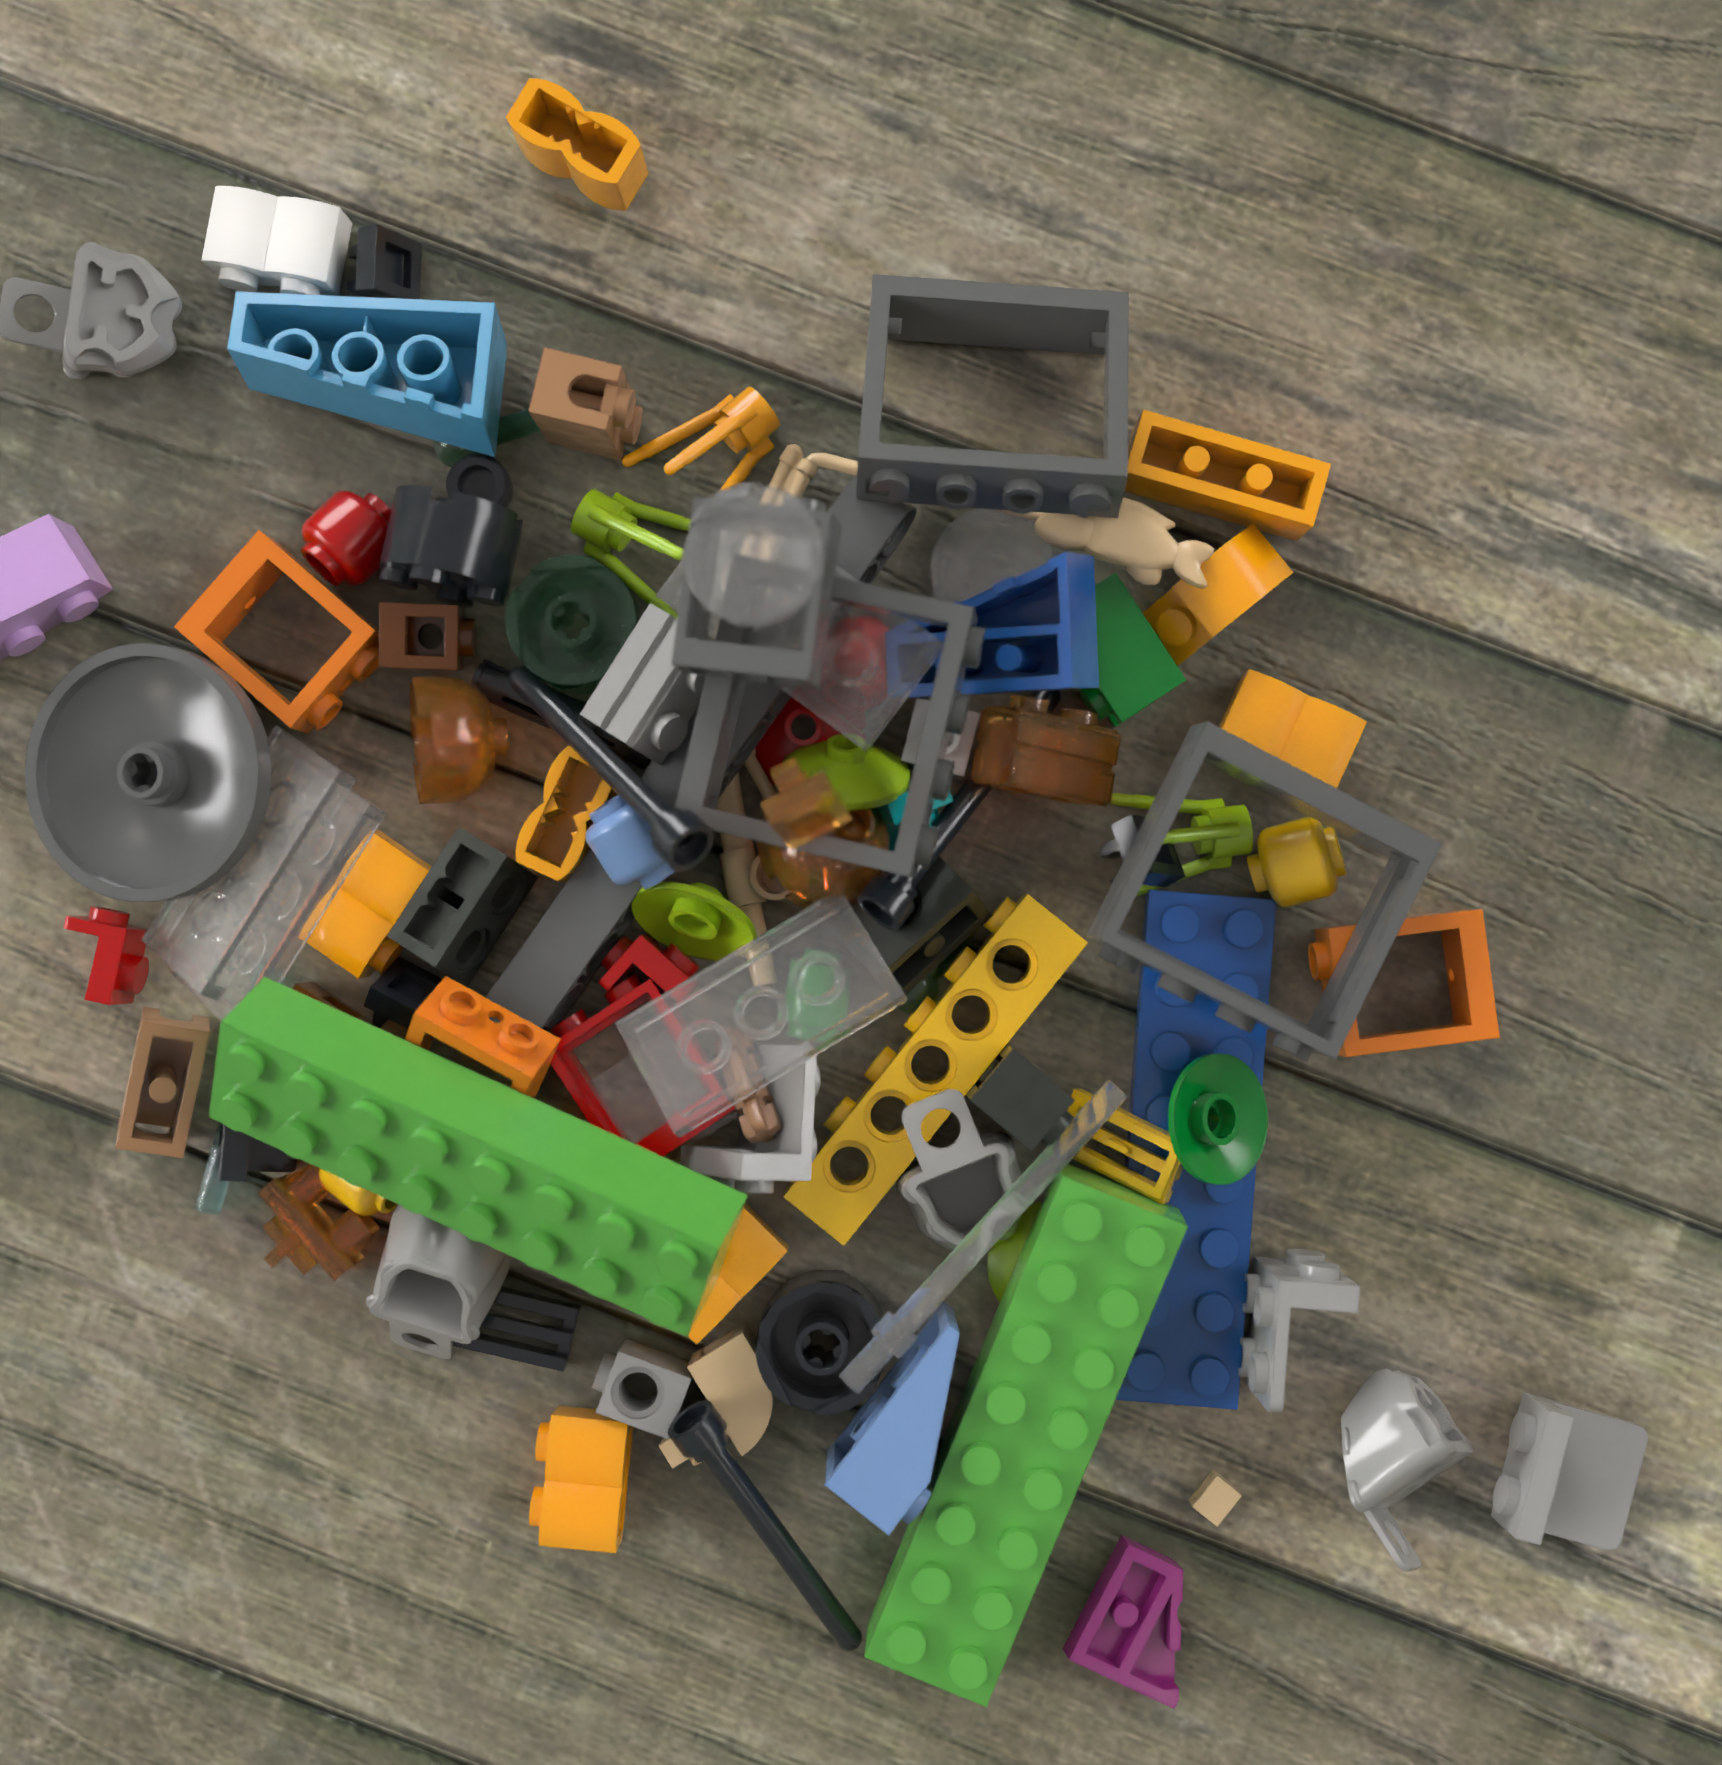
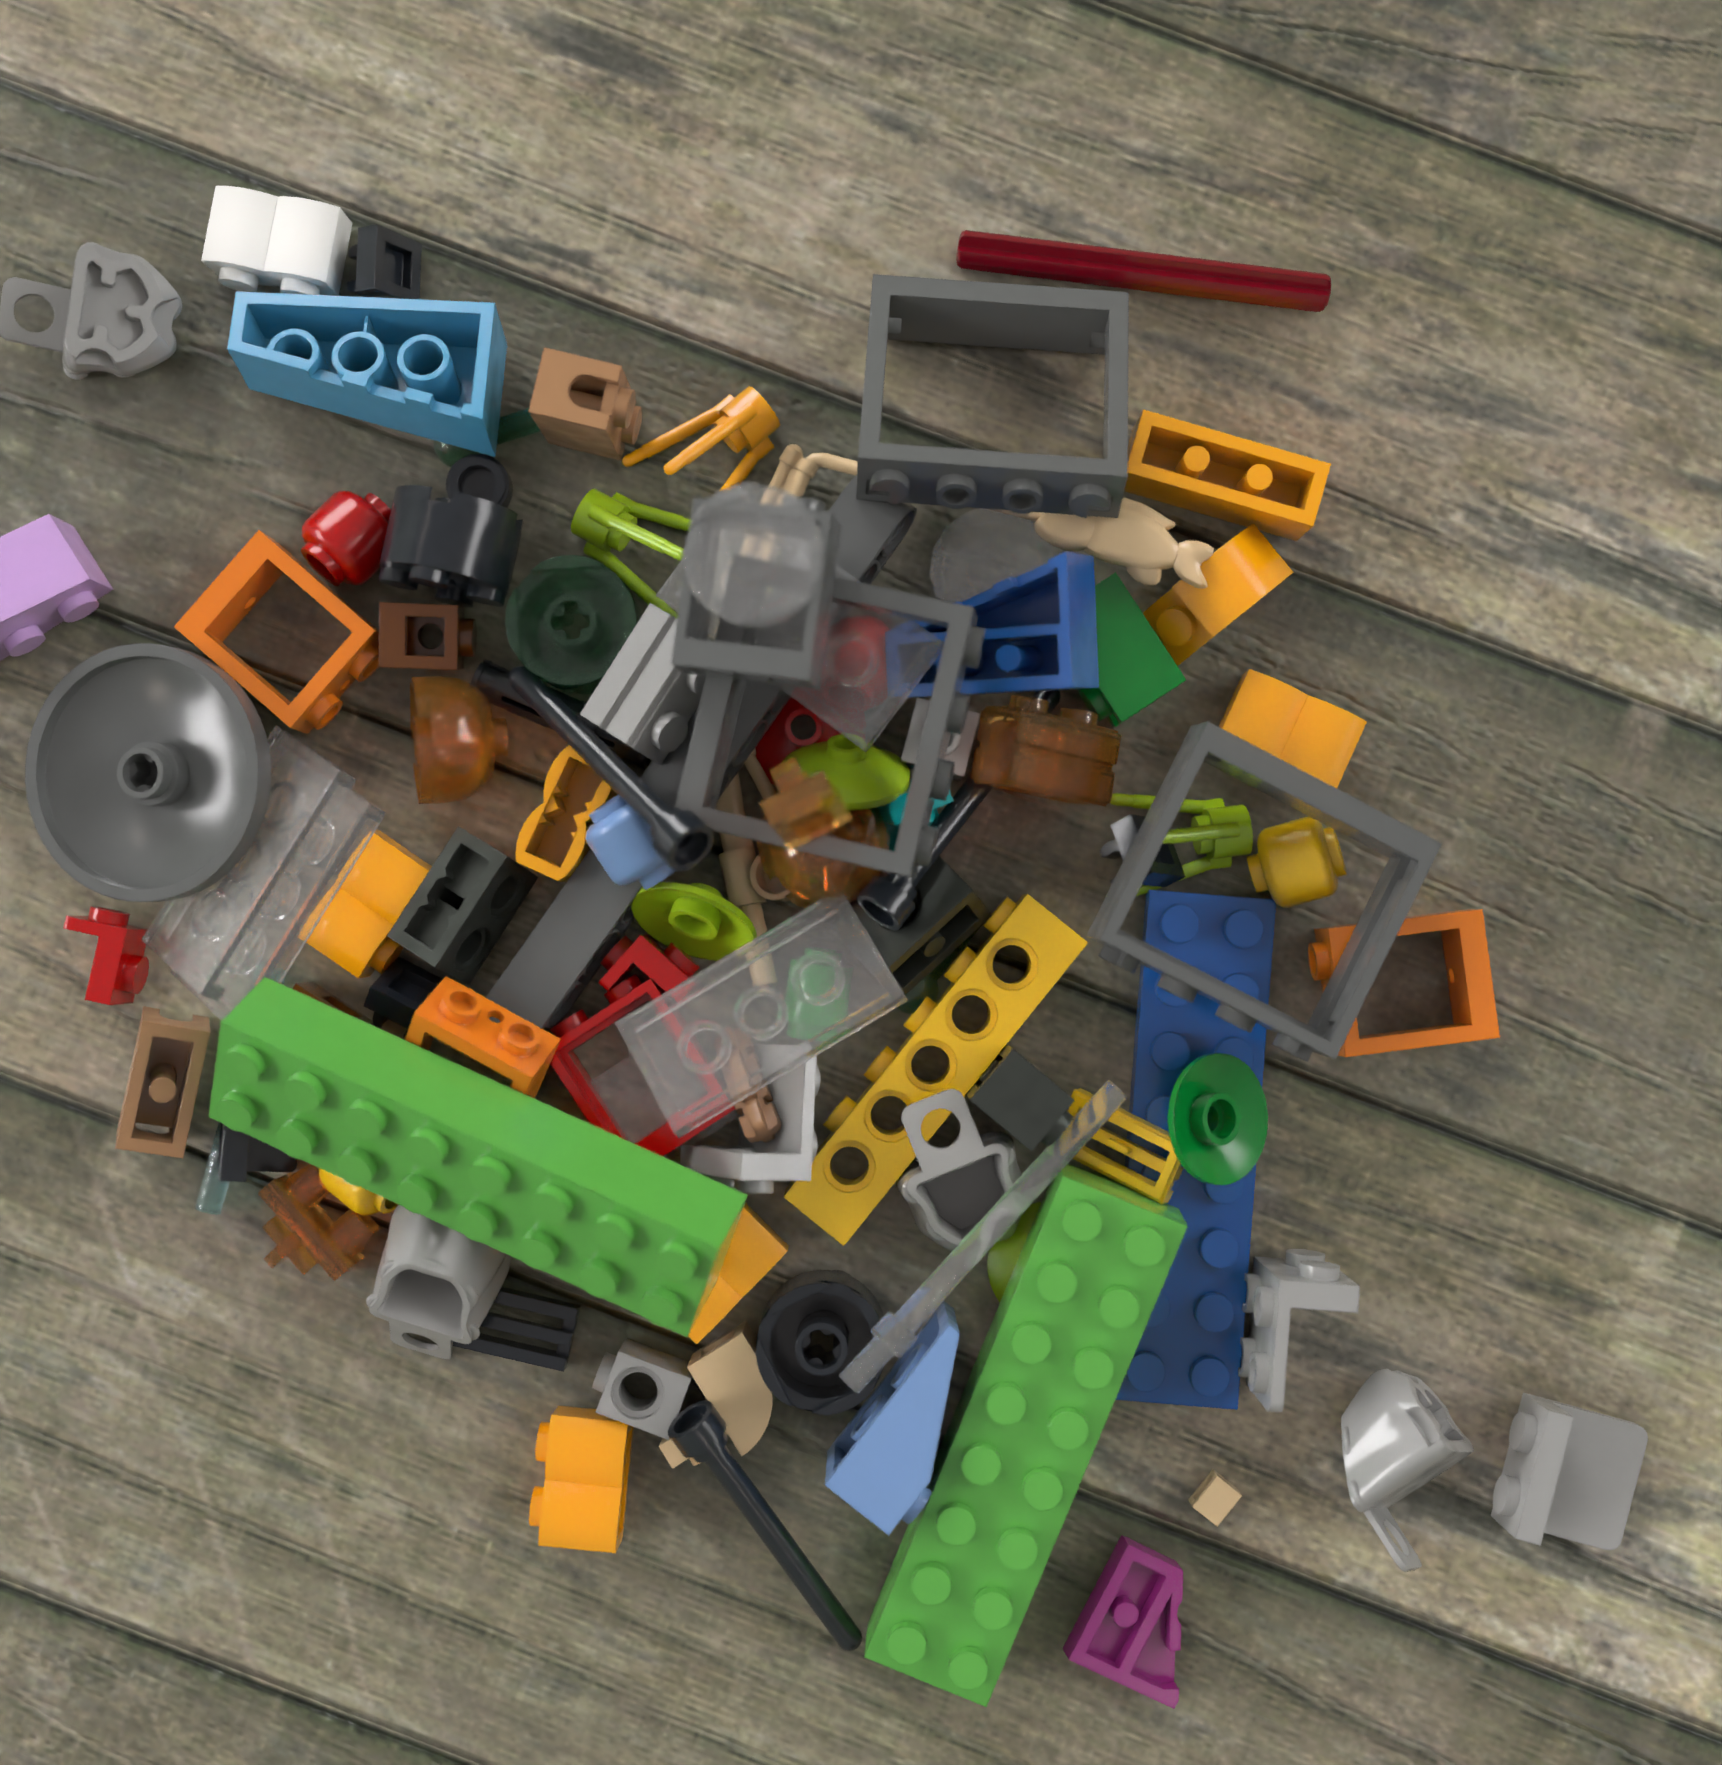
(578, 144): light orange brick -> none
(1143, 271): none -> dark red axle

